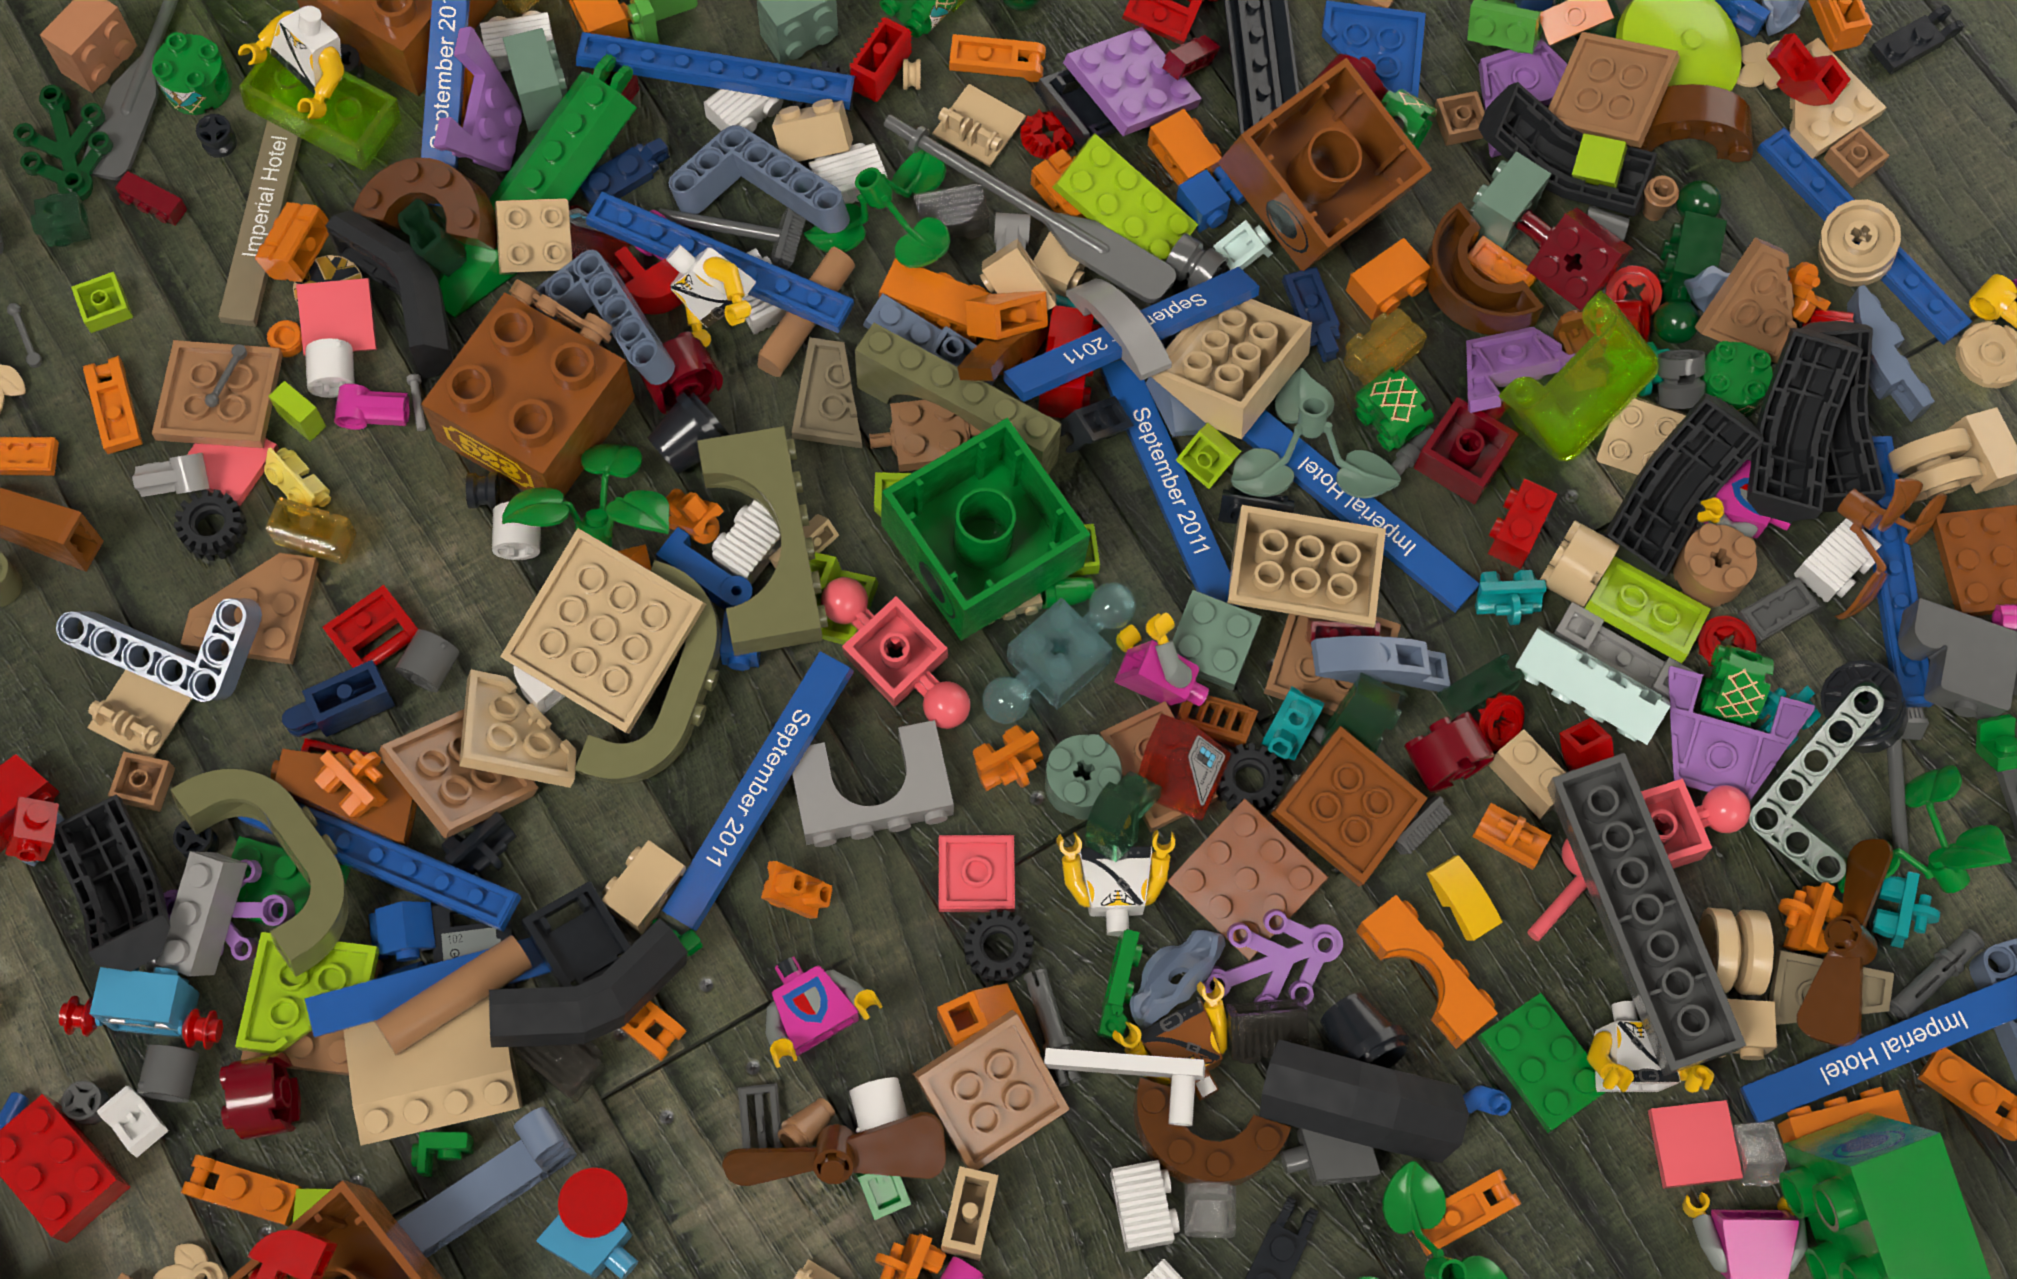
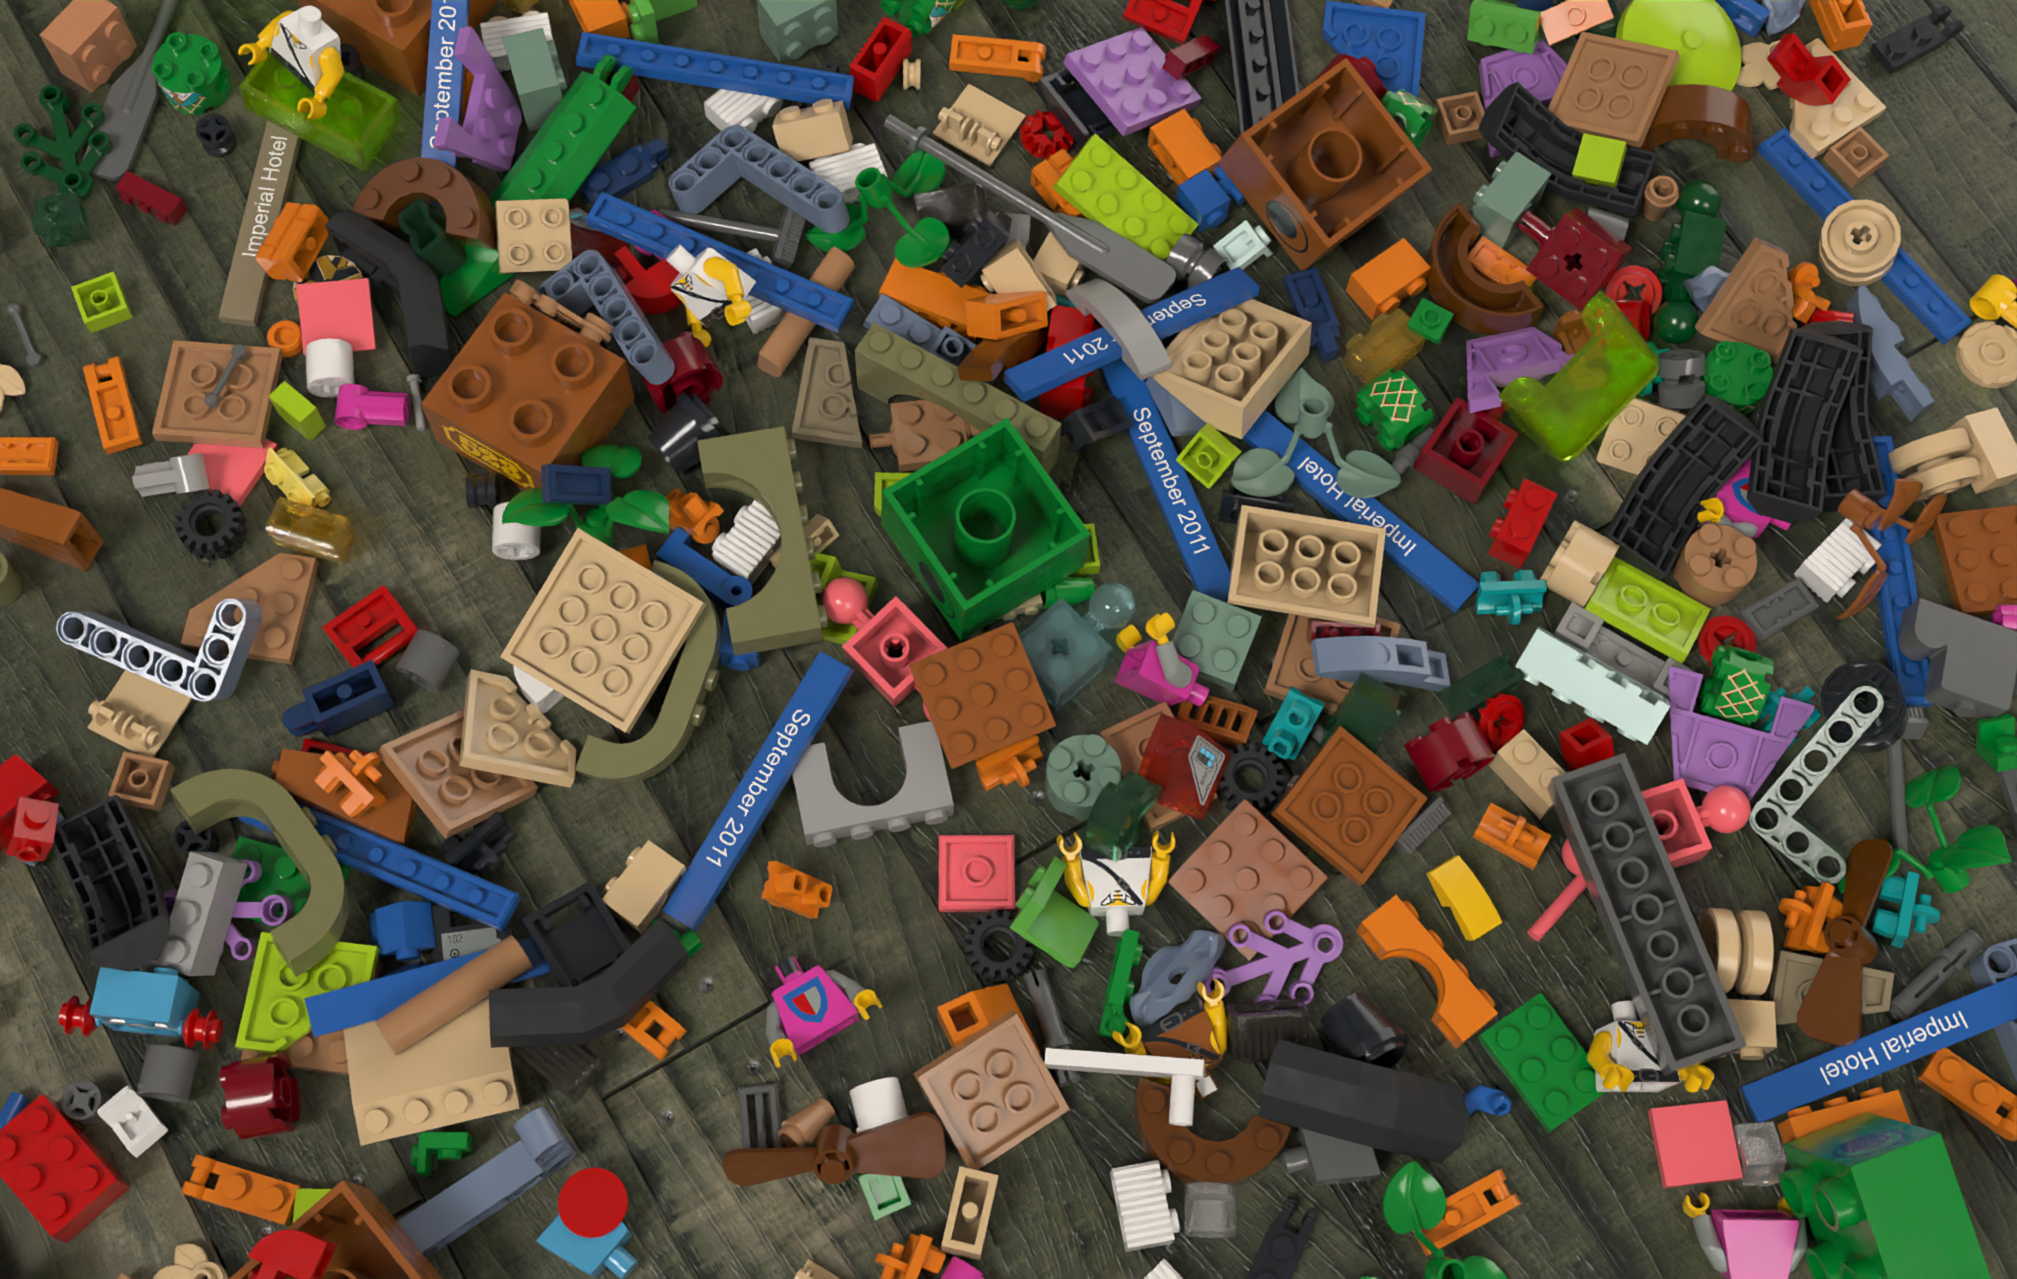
(576, 485): none -> dark blue tile
(979, 244): none -> black plate
(982, 695): none -> dark orange plate
(1052, 919): none -> bright green bracket
(1430, 321): none -> green bracket

